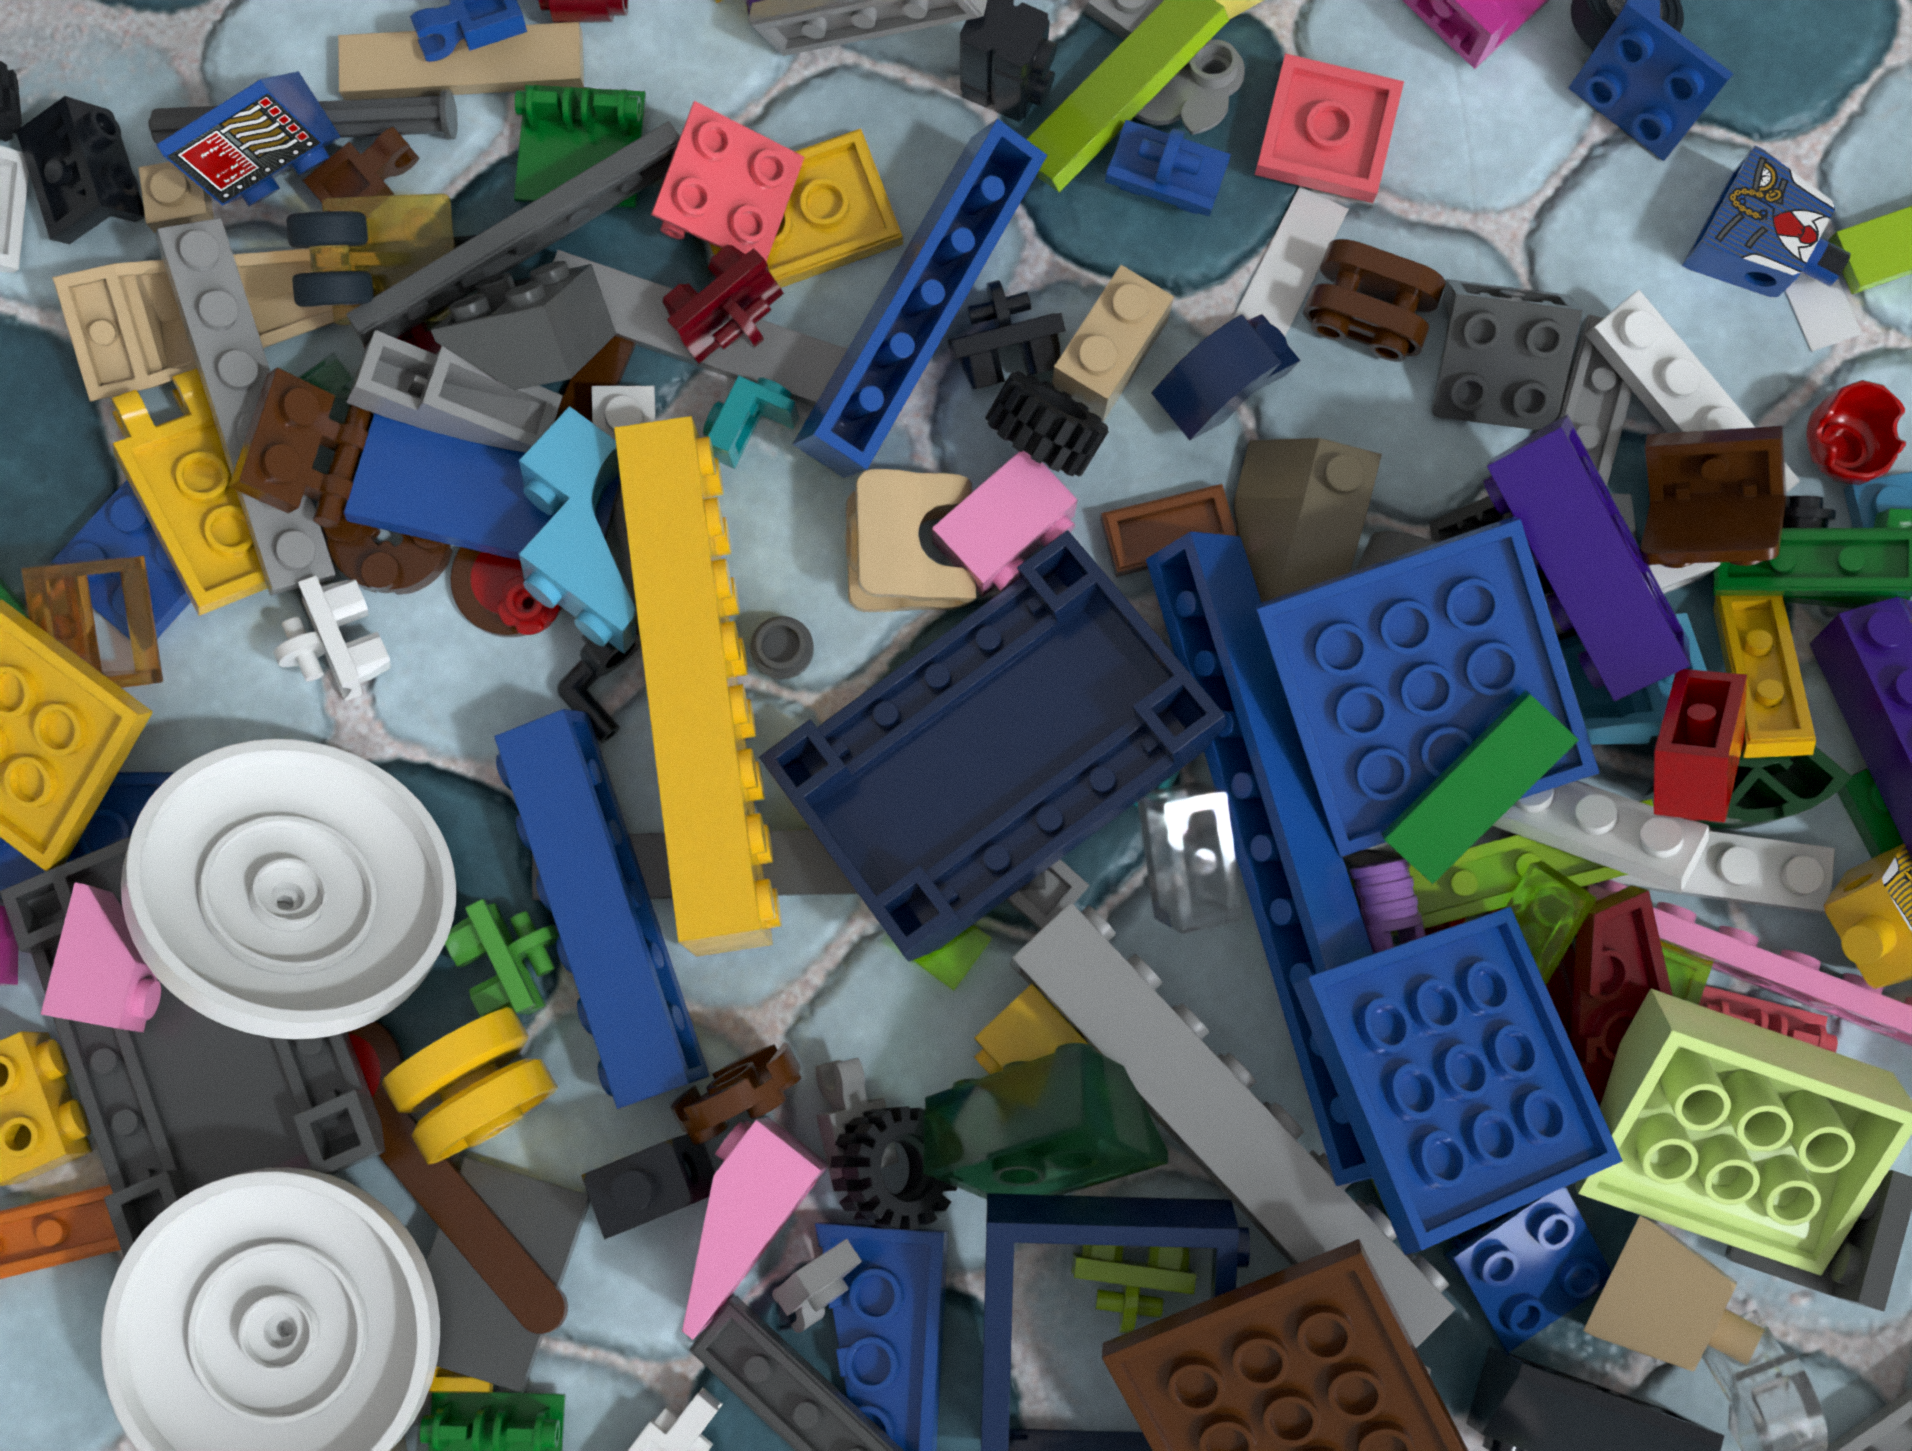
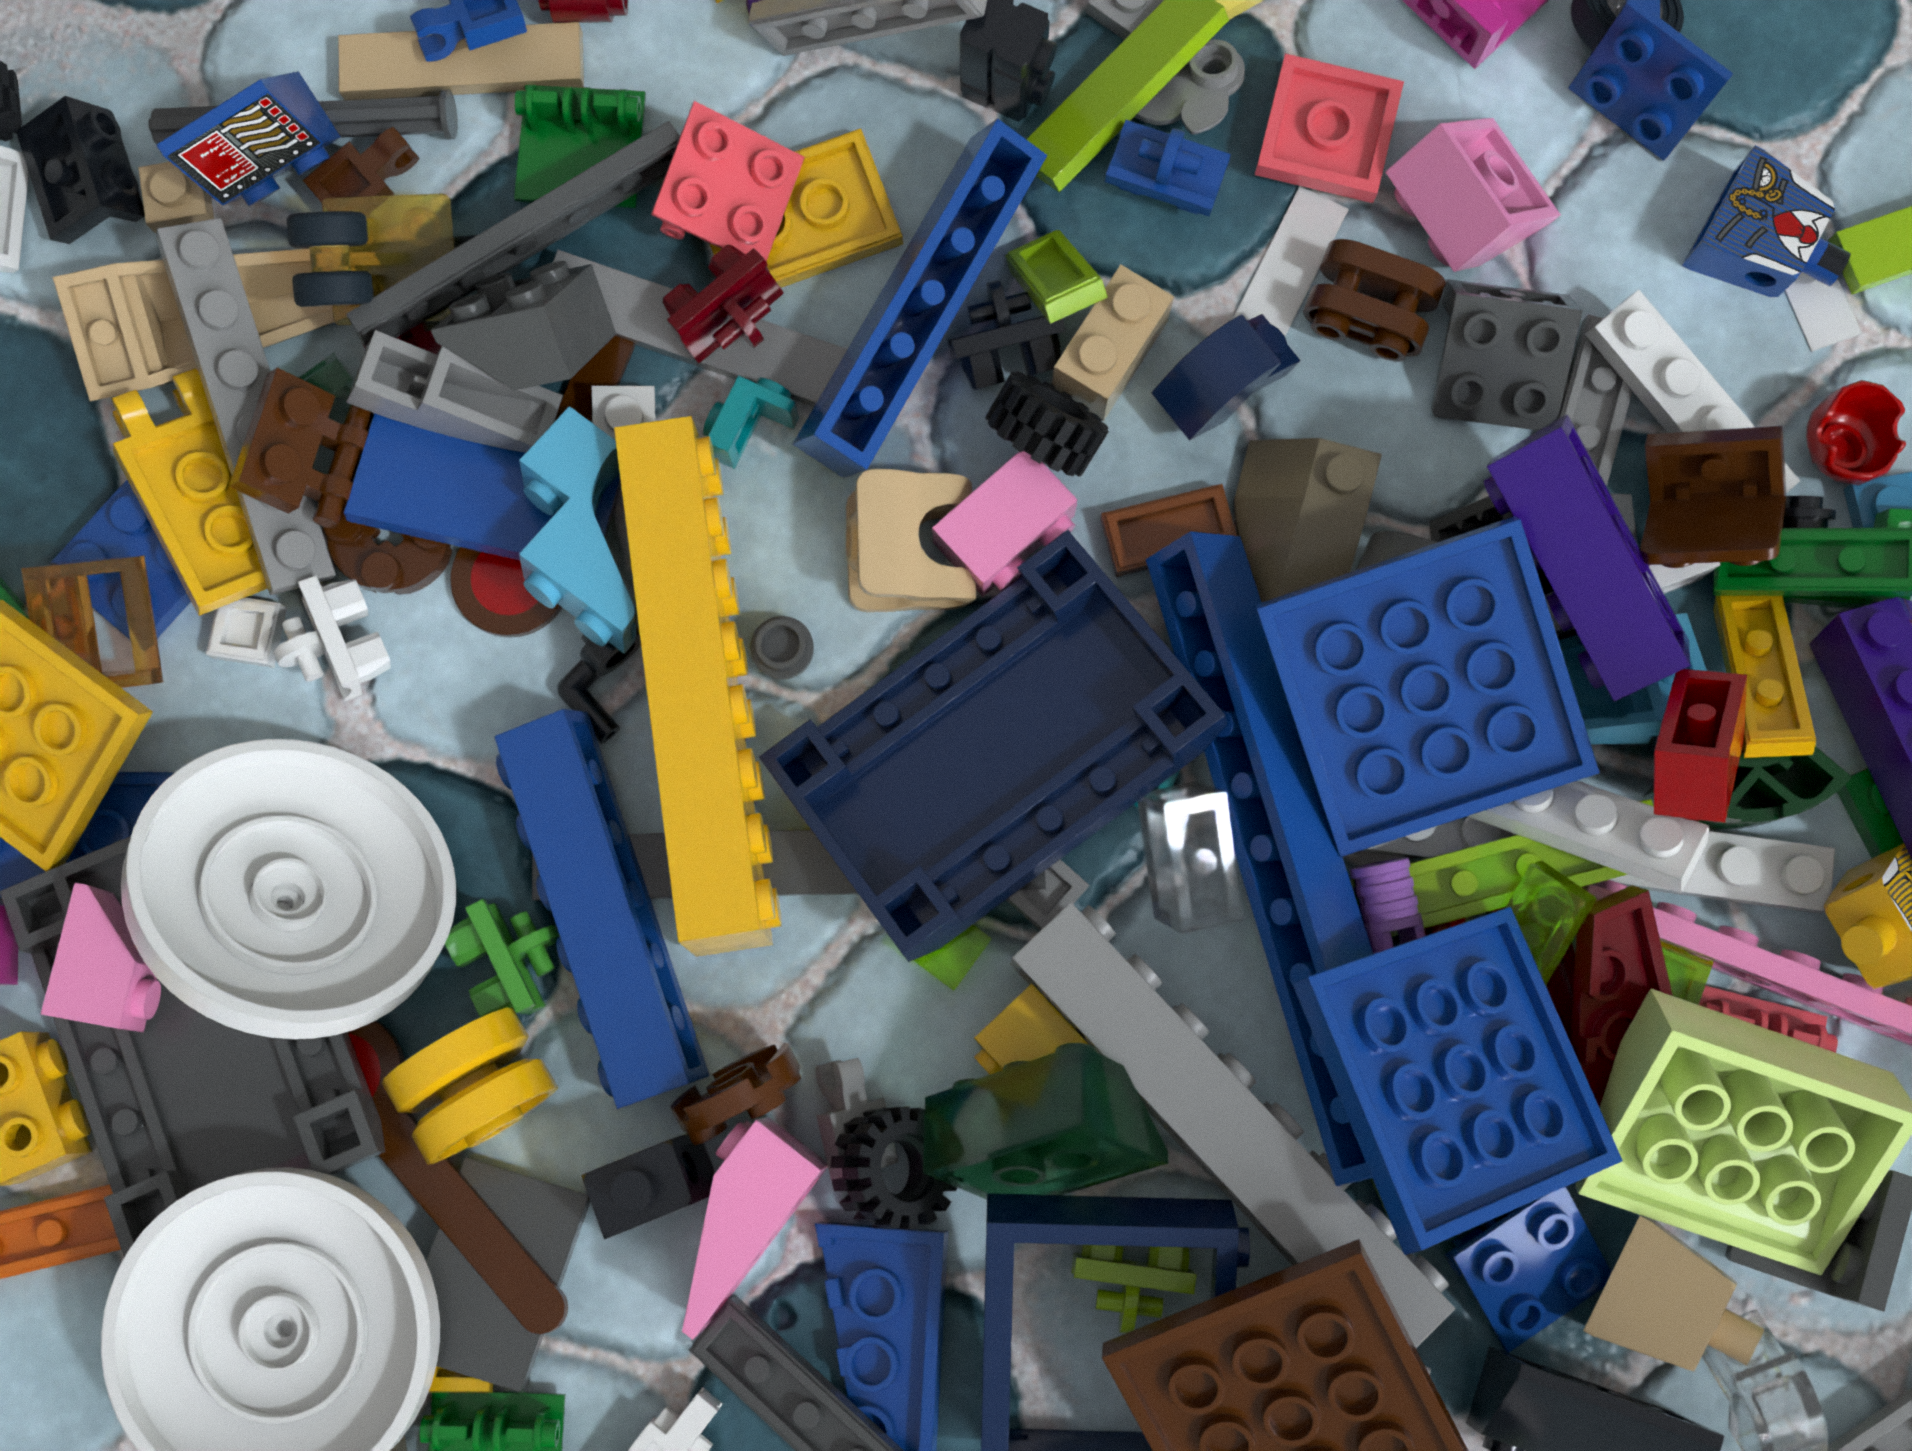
(247, 632): none -> white tile
(513, 613): red plate -> none
(816, 1285): light grey plate -> none
(1055, 276): none -> lime tile
(1470, 192): none -> bright pink slope
(1479, 787): green tile -> none

